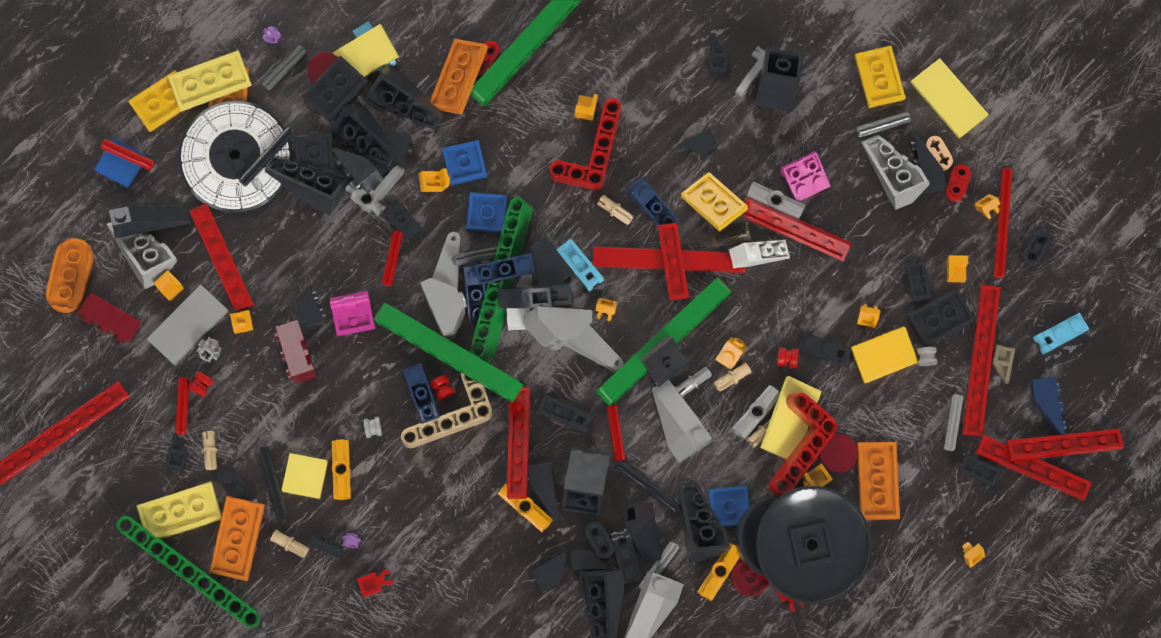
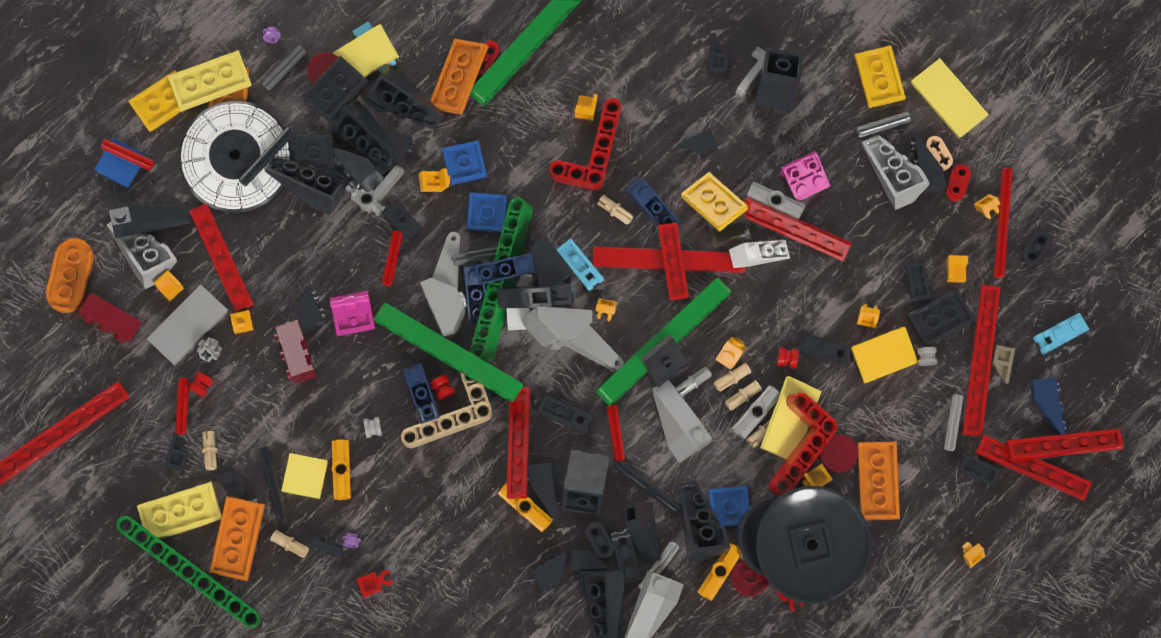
(743, 395): none -> tan axle

